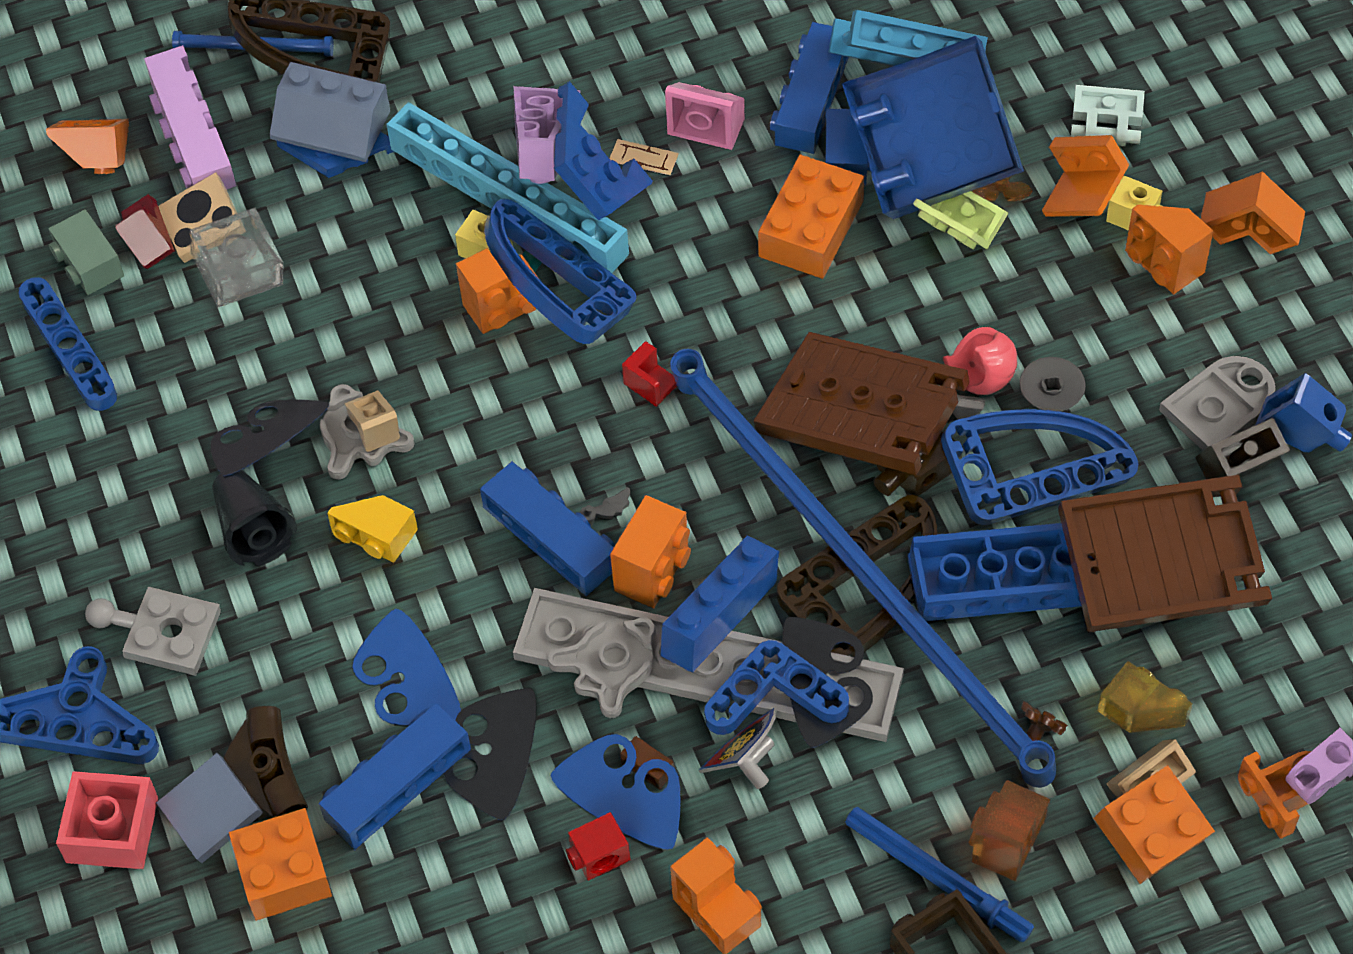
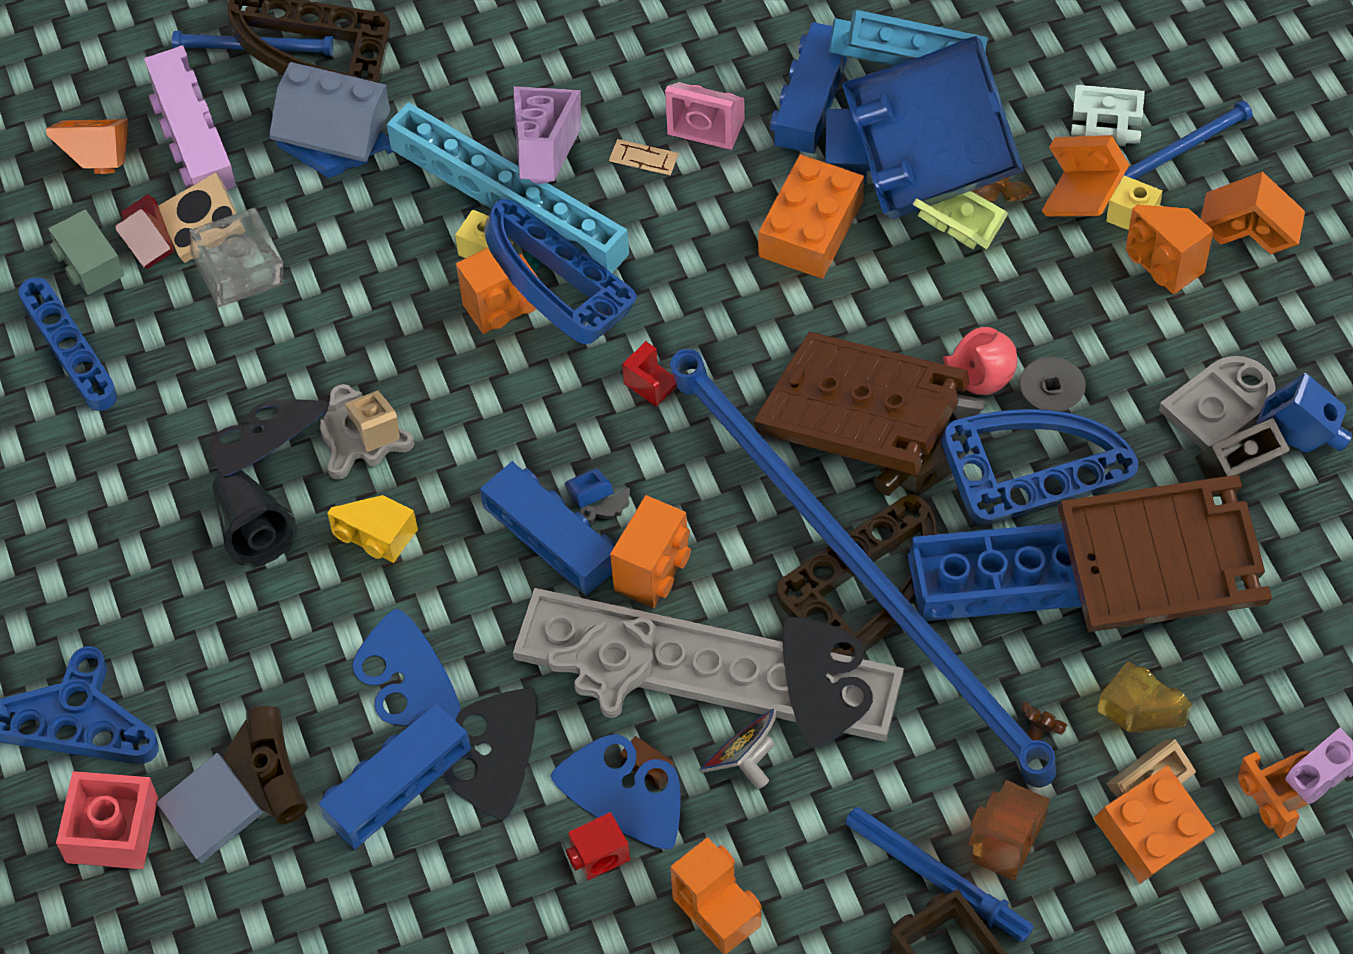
(155, 613): light grey plate -> none
(280, 864): orange brick -> none
(586, 167): blue wing -> none
(588, 488): none -> blue tile
(719, 603): blue brick -> none
(776, 676): blue beam -> none
(1241, 112): none -> blue bar

